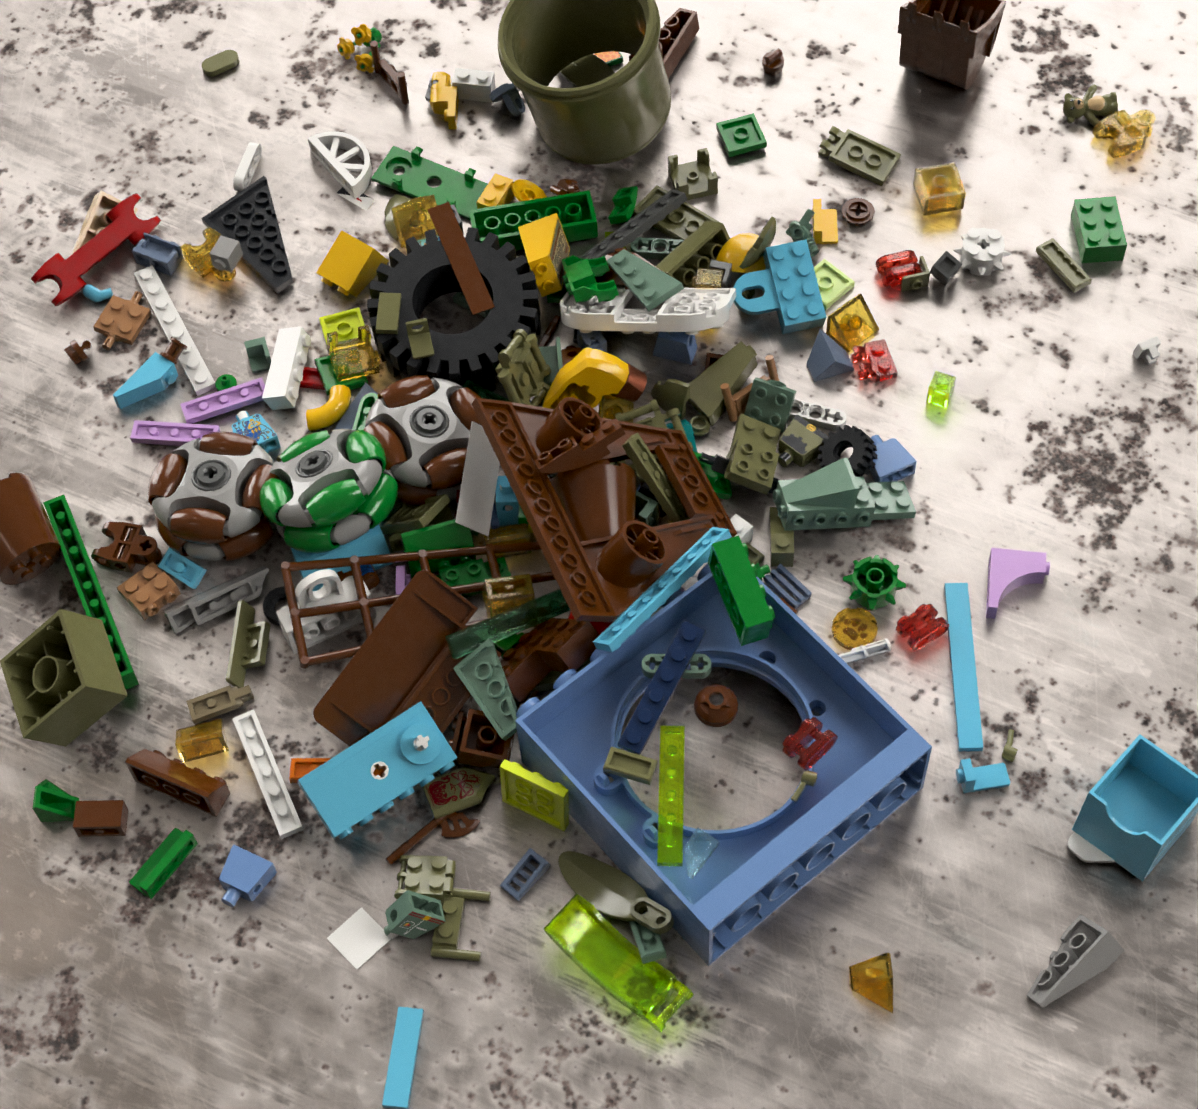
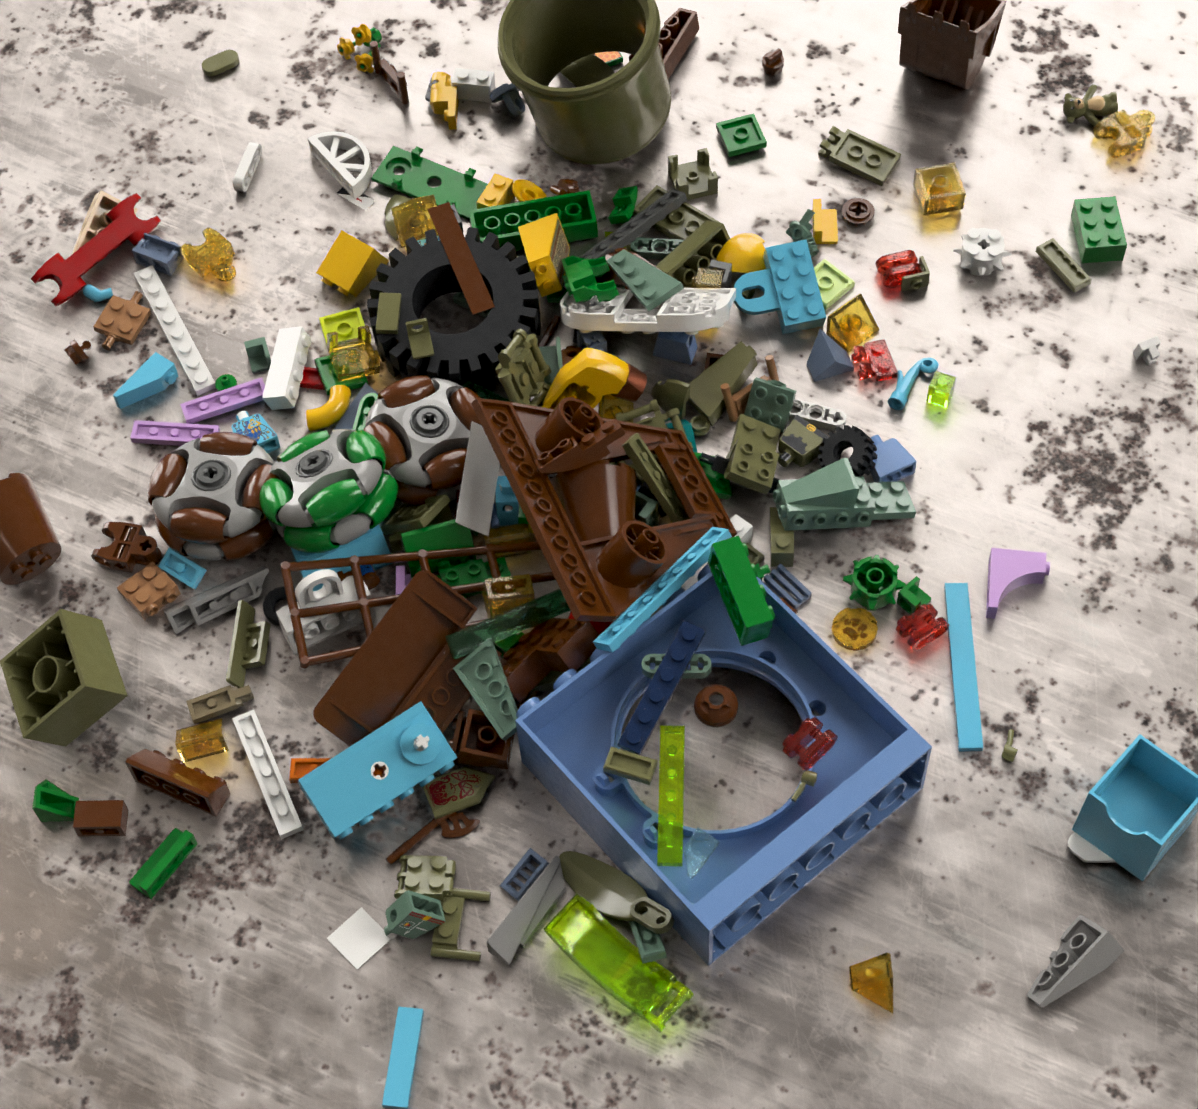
(87, 581): green brick -> none
(174, 350): reddish brown bush -> none
(226, 254): light grey brick -> none
(244, 875): medium blue torso -> none
(254, 224): black wing -> none
(528, 913): none -> light grey wedge
(535, 794): neon yellow plate -> none
(764, 240): olive brick -> none
(863, 651): white piece -> none
(904, 384): none -> medium azure plant
(912, 596): none -> green panel
(945, 268): dark grey brick -> none
(981, 777): medium azure bracket -> none

